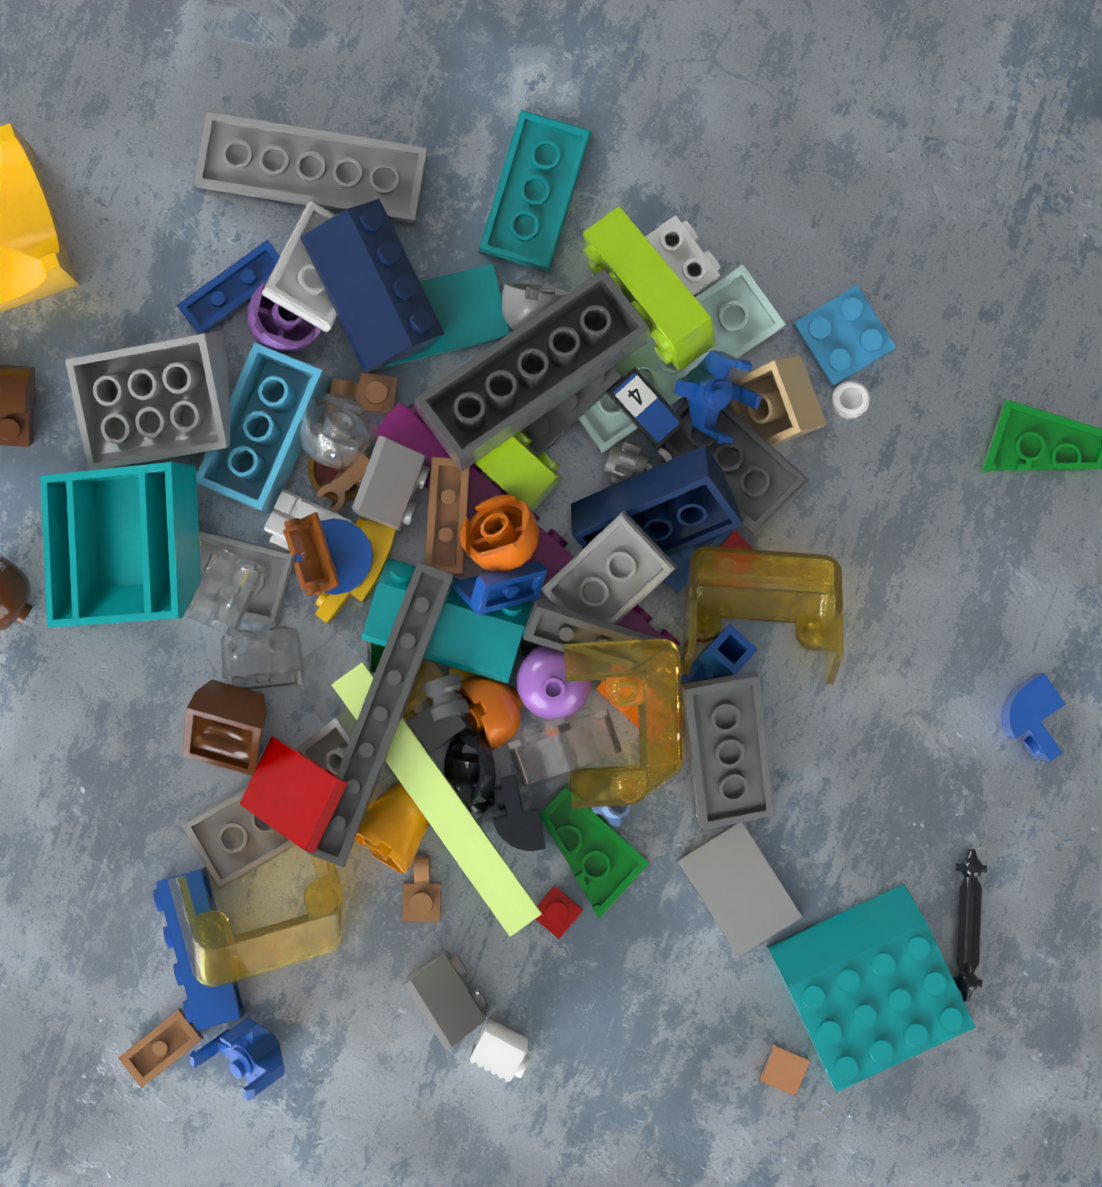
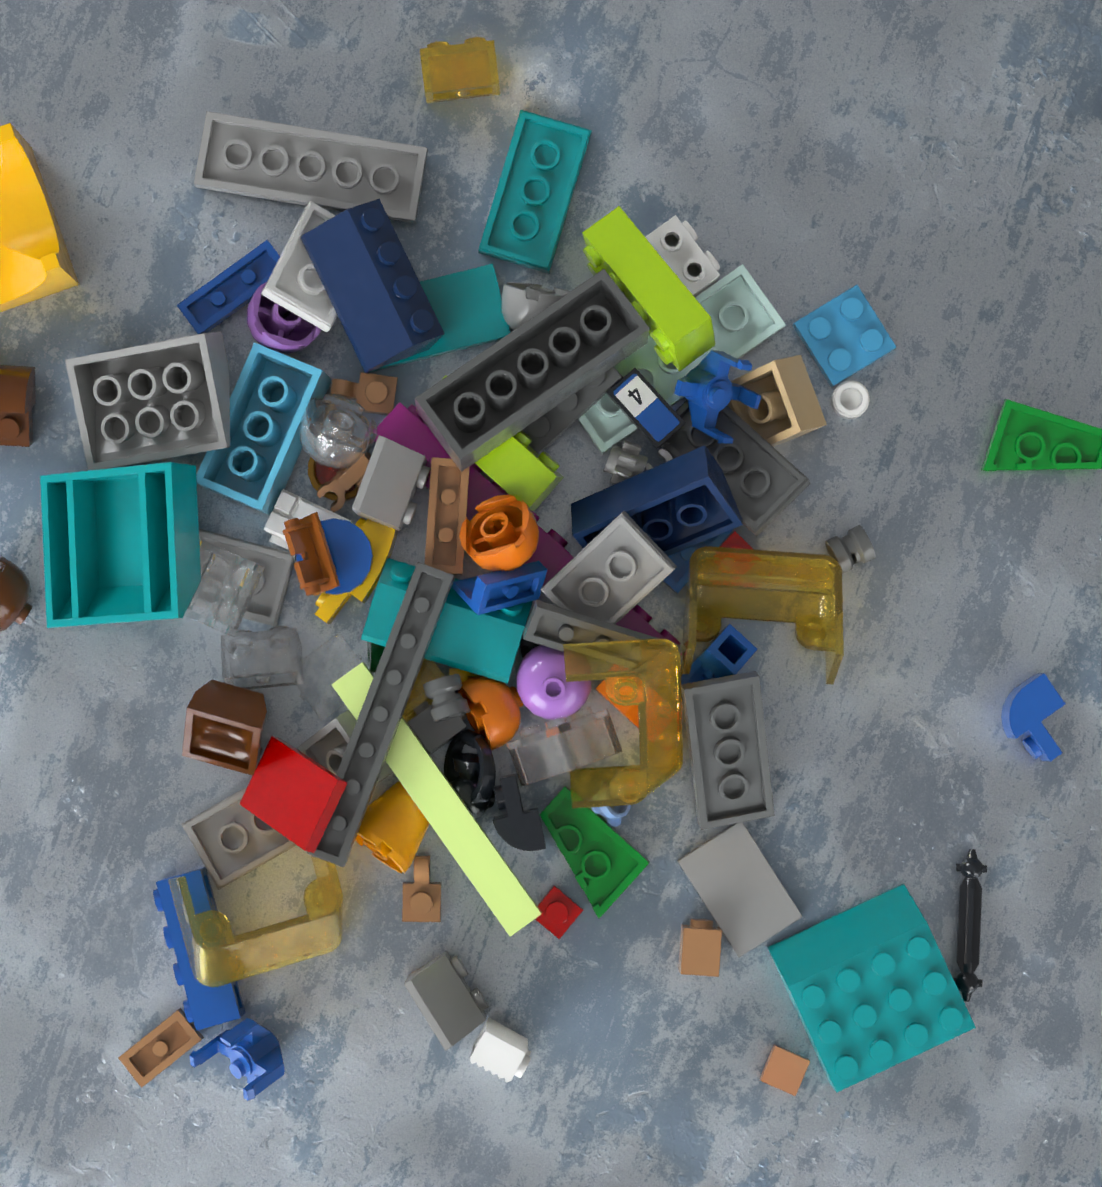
(459, 70): none -> clear yellow brick
(700, 948): none -> medium nougat brick
(851, 548): none -> dark grey wheel

